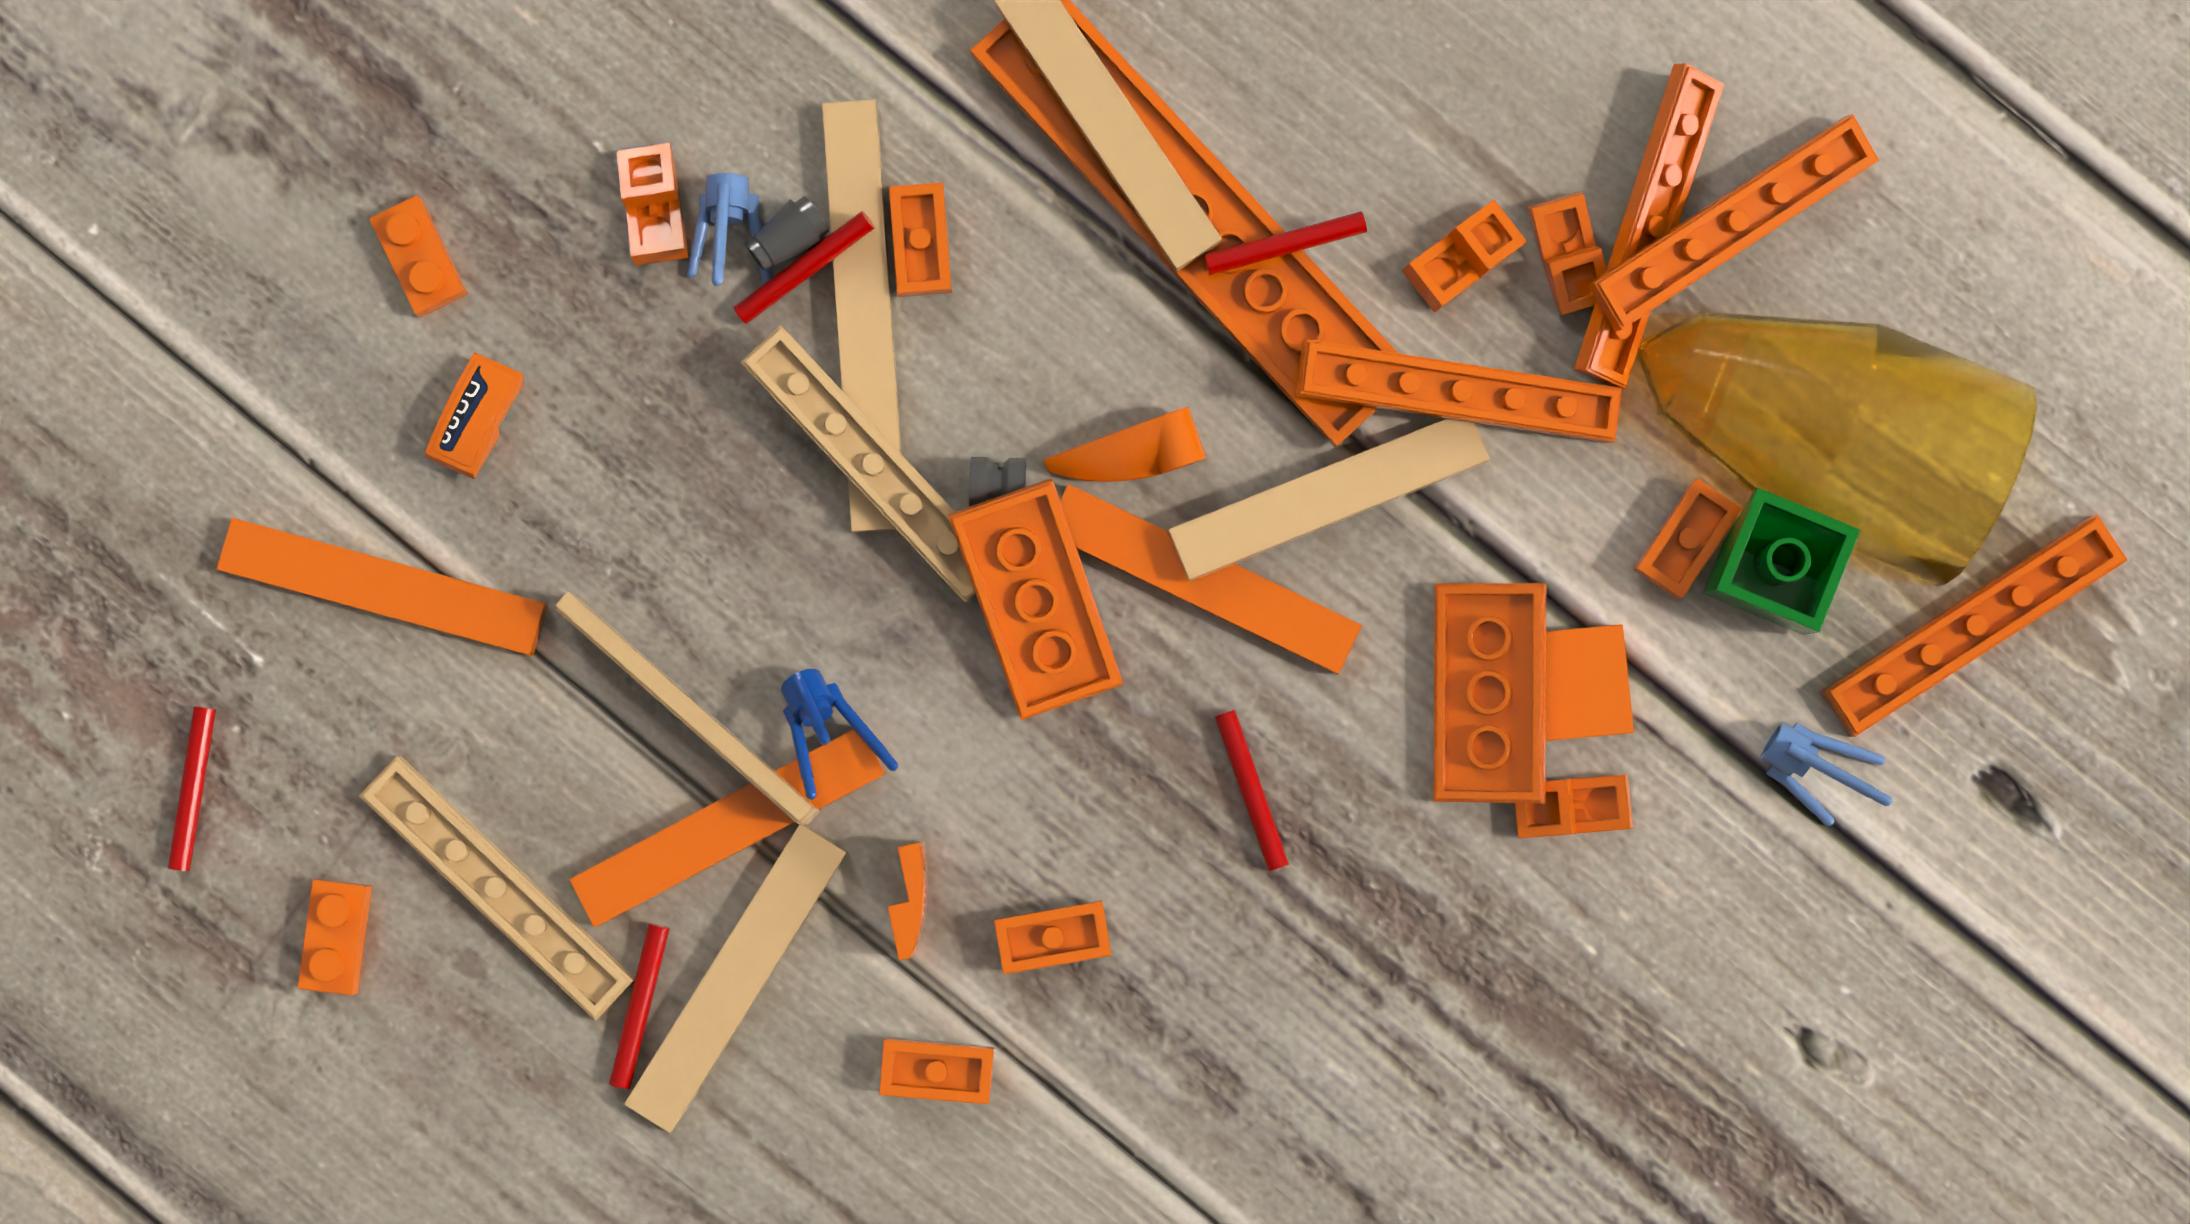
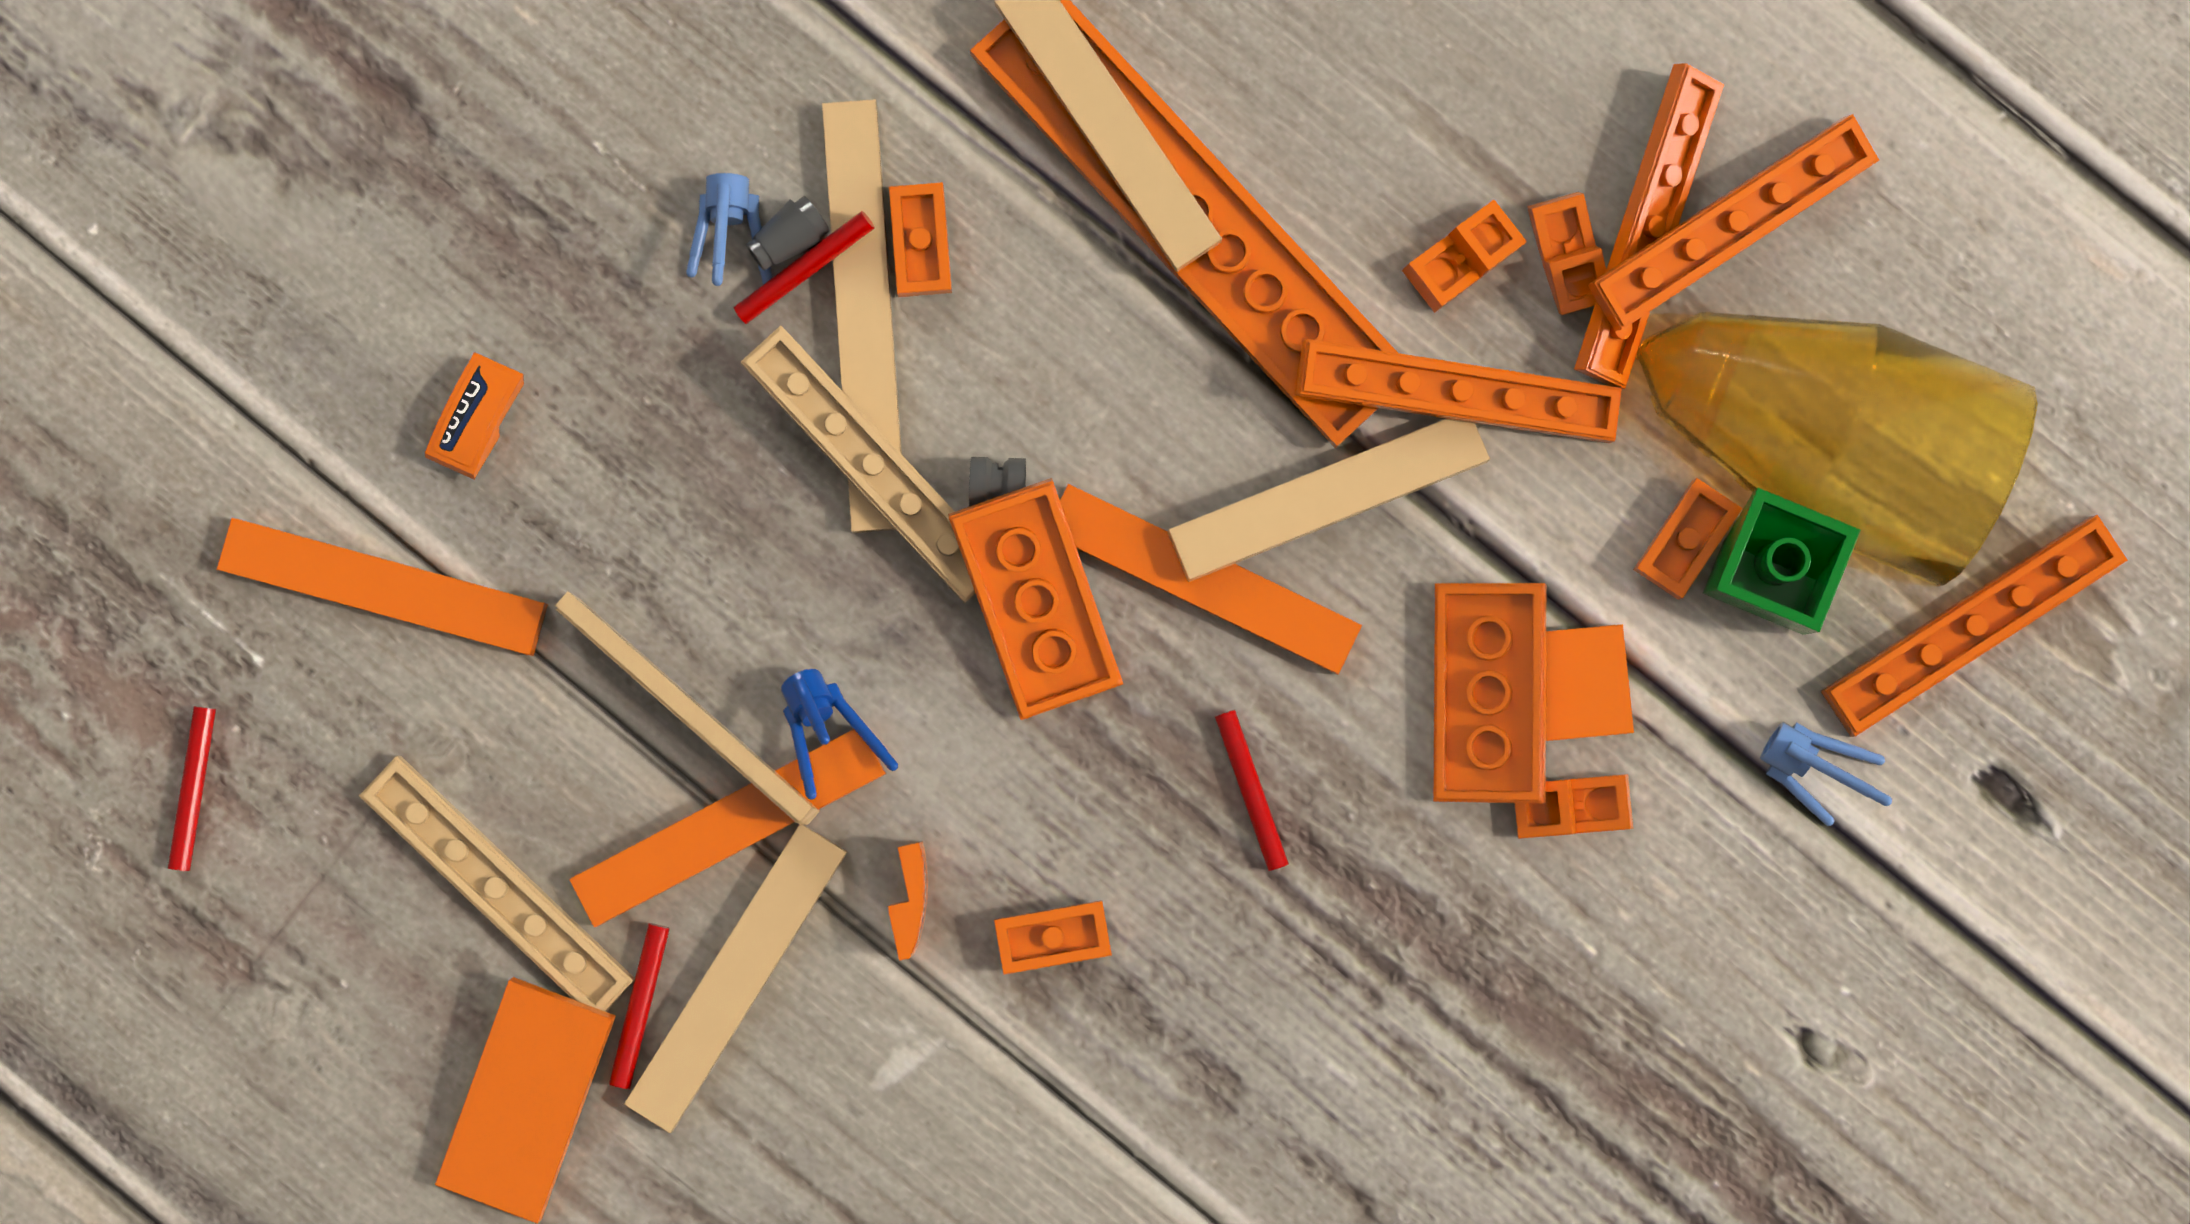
(334, 937): orange plate -> none
(418, 256): orange plate -> none
(525, 1100): none -> orange tile
(652, 204): orange slope -> none
(936, 1071): orange plate -> none
(1134, 452): orange piece -> none
(1285, 243): red bar -> none

